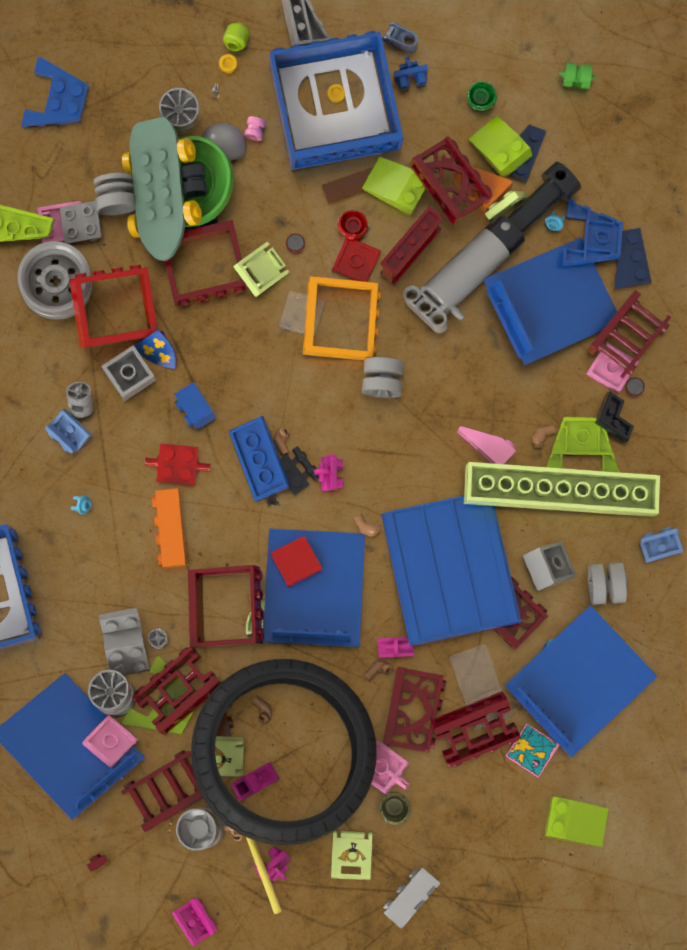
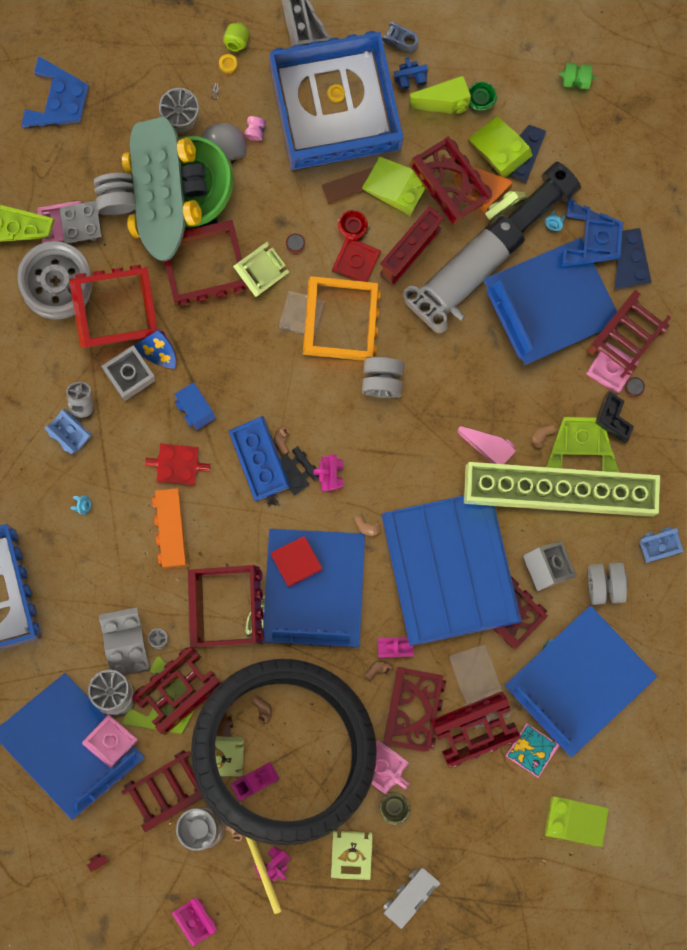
(443, 98): none -> lime slope

